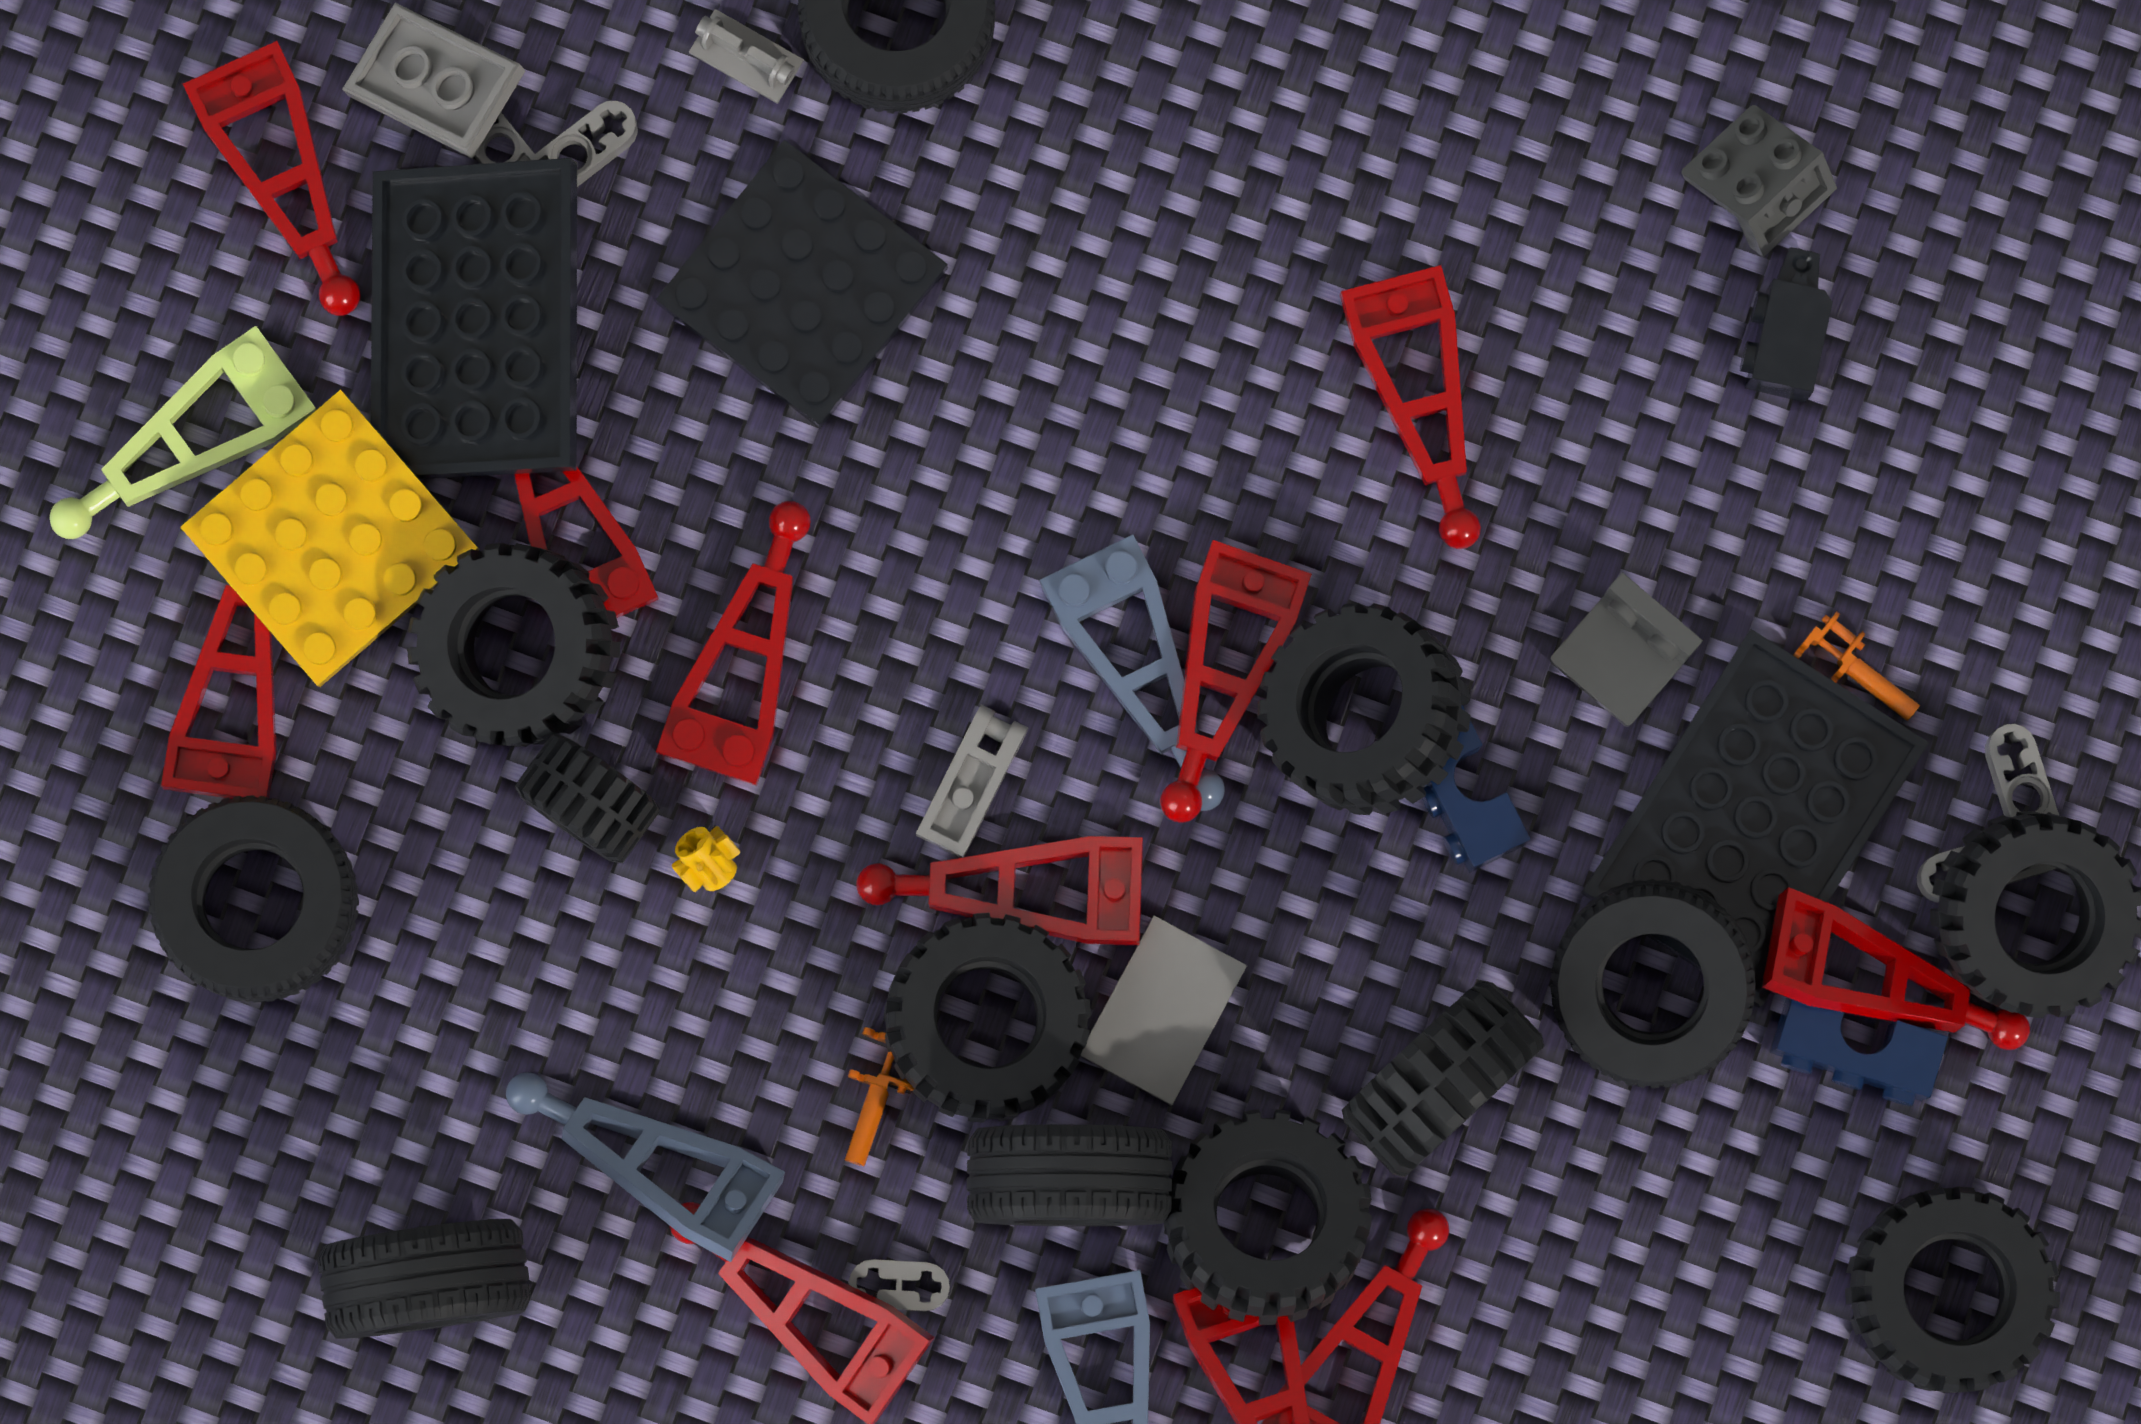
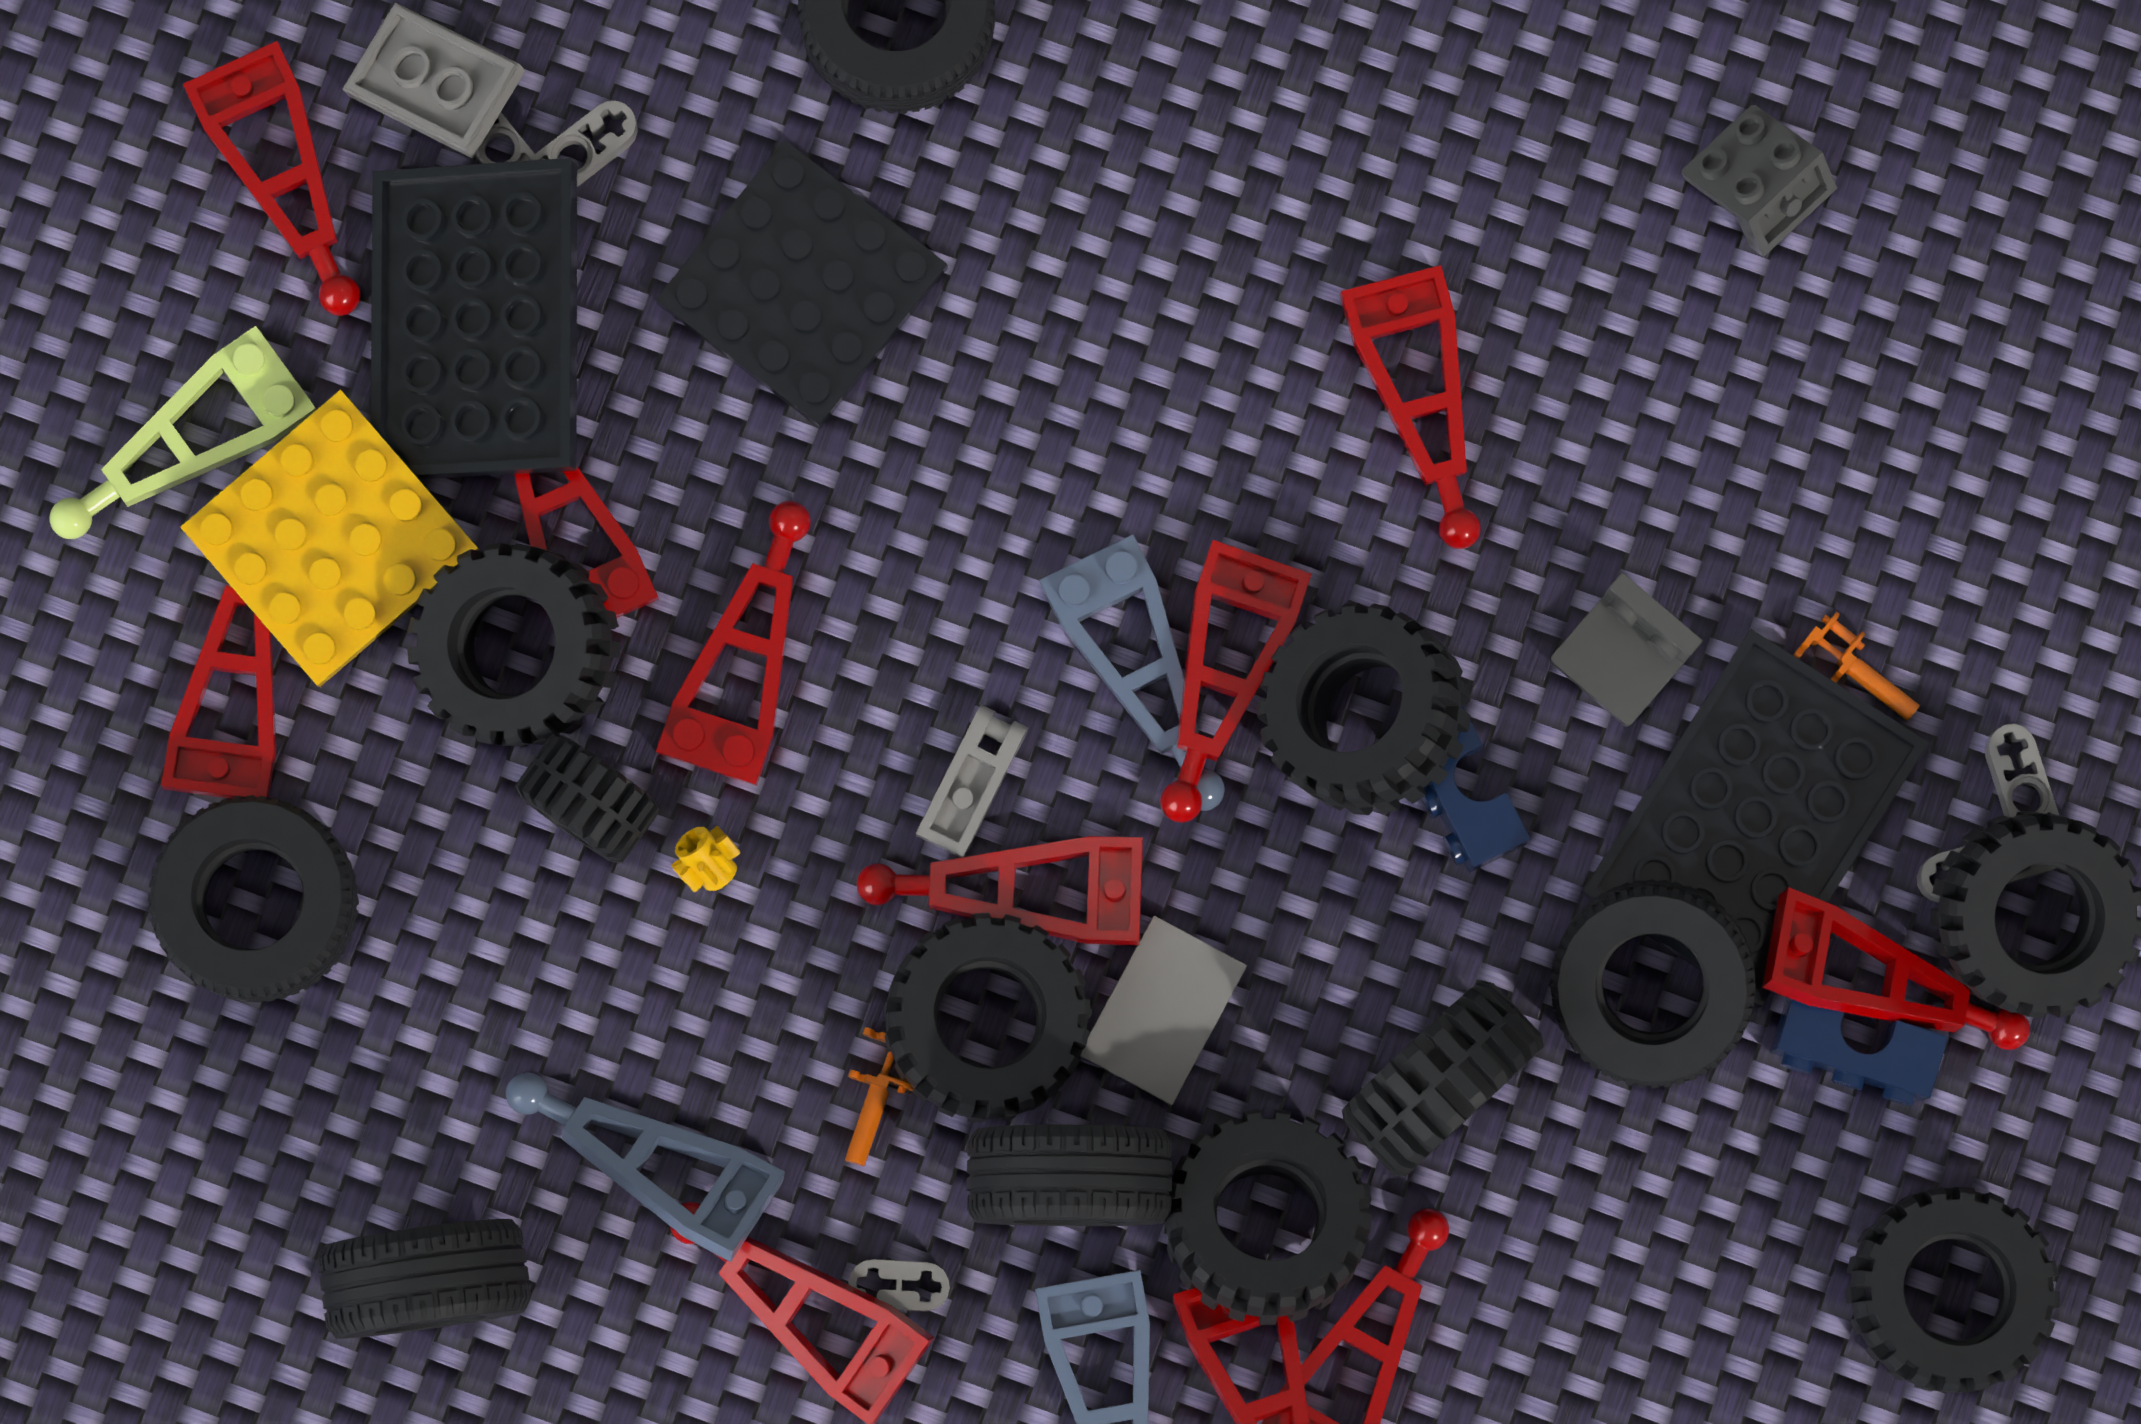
(745, 55): light grey hinge -> none
(1790, 330): black hinge -> none

